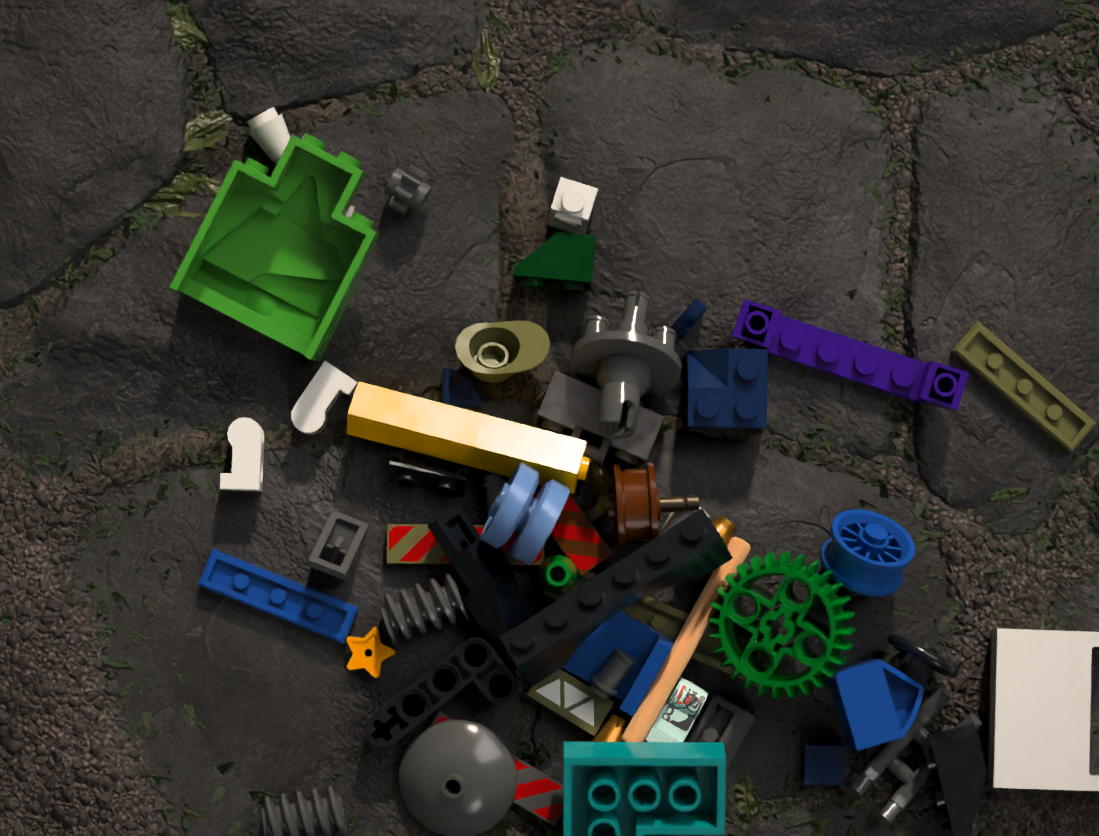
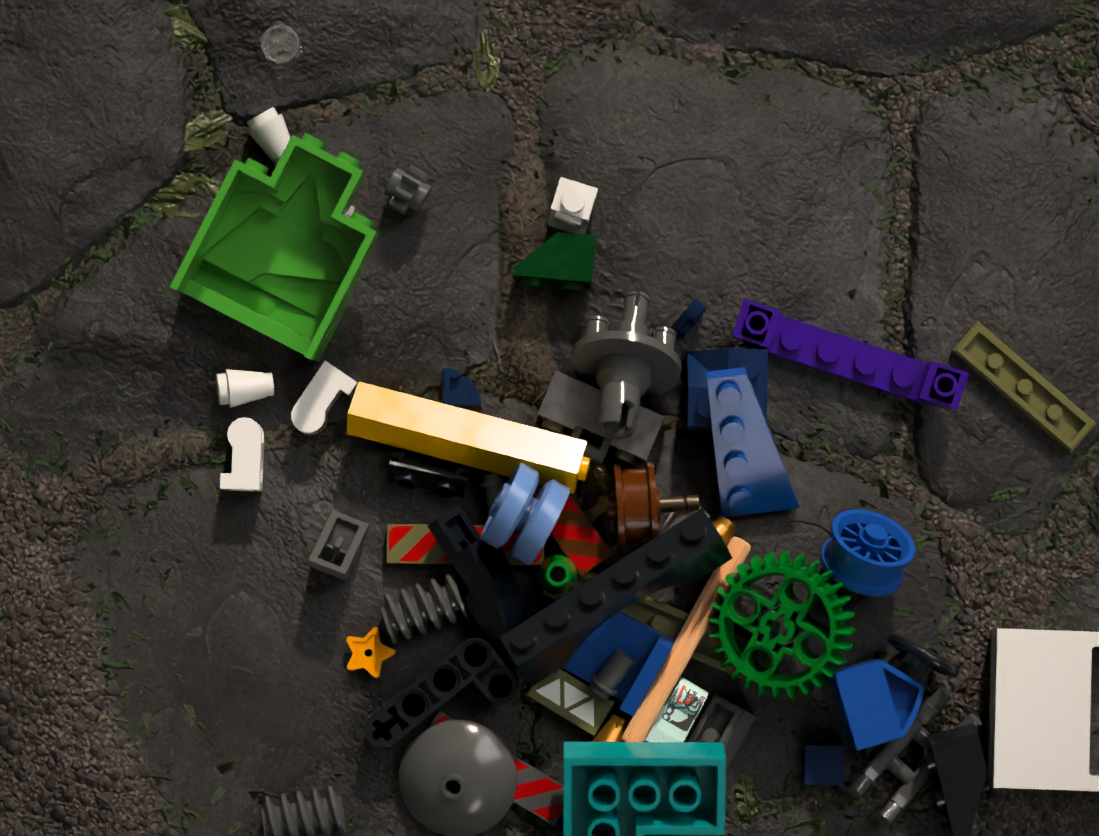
(241, 387): none -> white cone
(275, 41): none -> clear wheel
(278, 596): blue tile -> none
(502, 349): olive piece -> none
(745, 452): none -> blue wing

